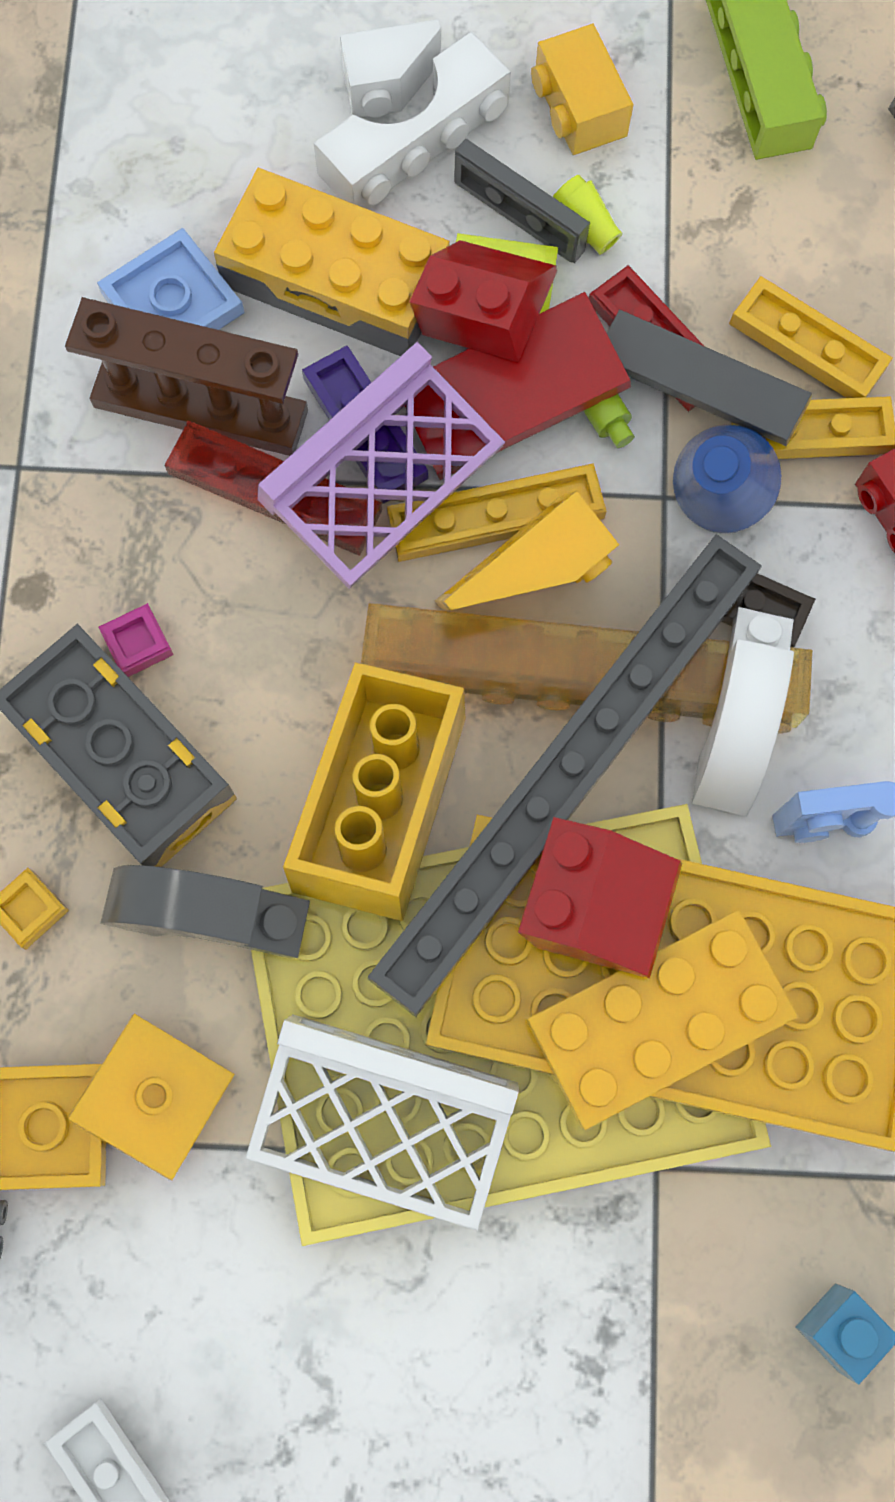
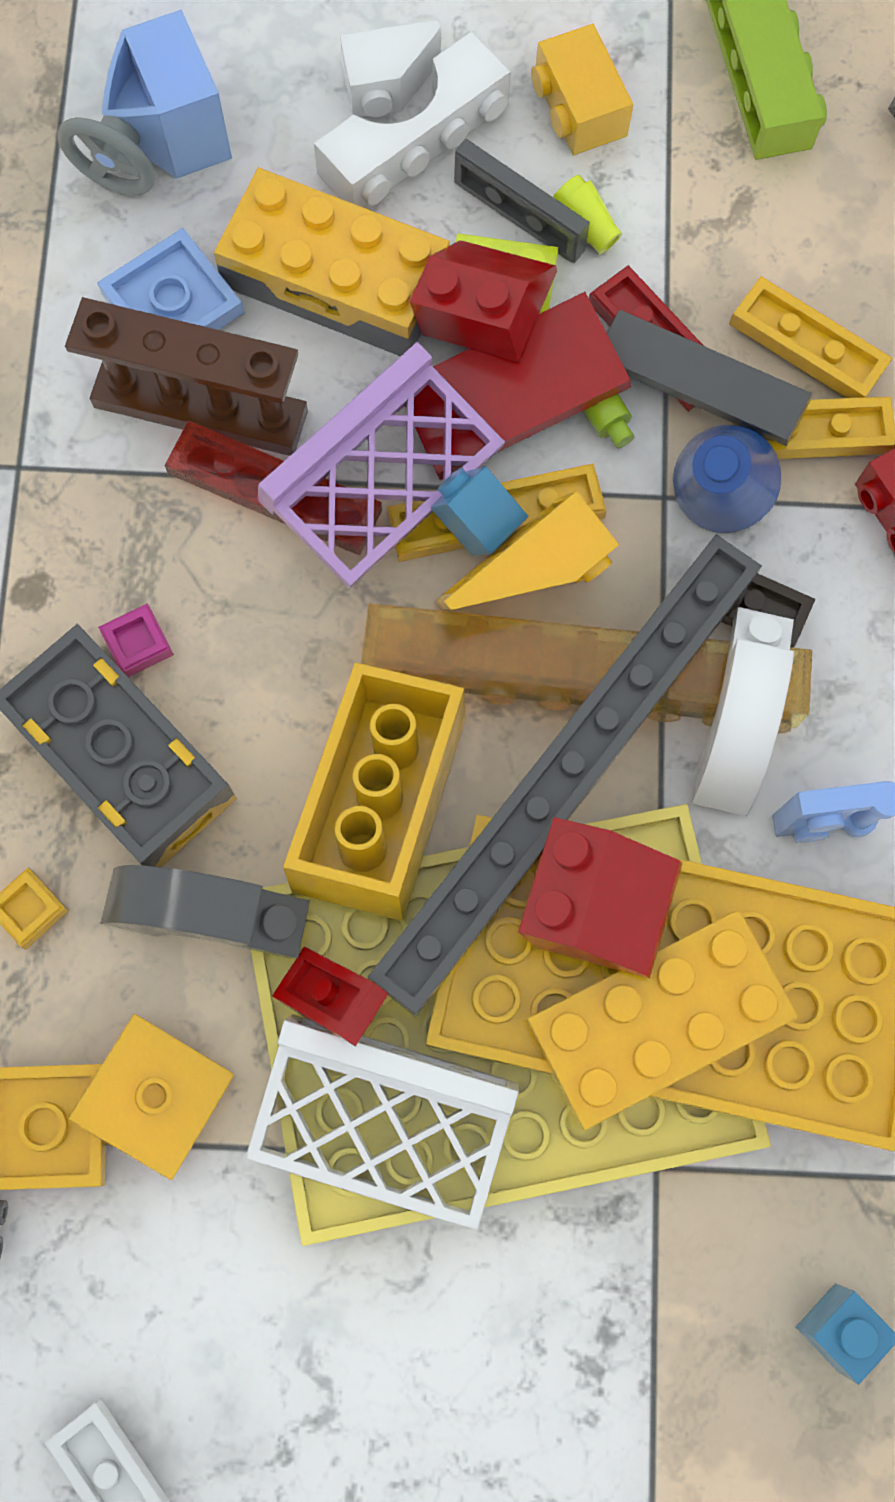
(154, 109): none -> light blue piece
(330, 995): none -> red plate
(337, 382): dark purple plate -> none
(478, 510): none -> dark azure brick

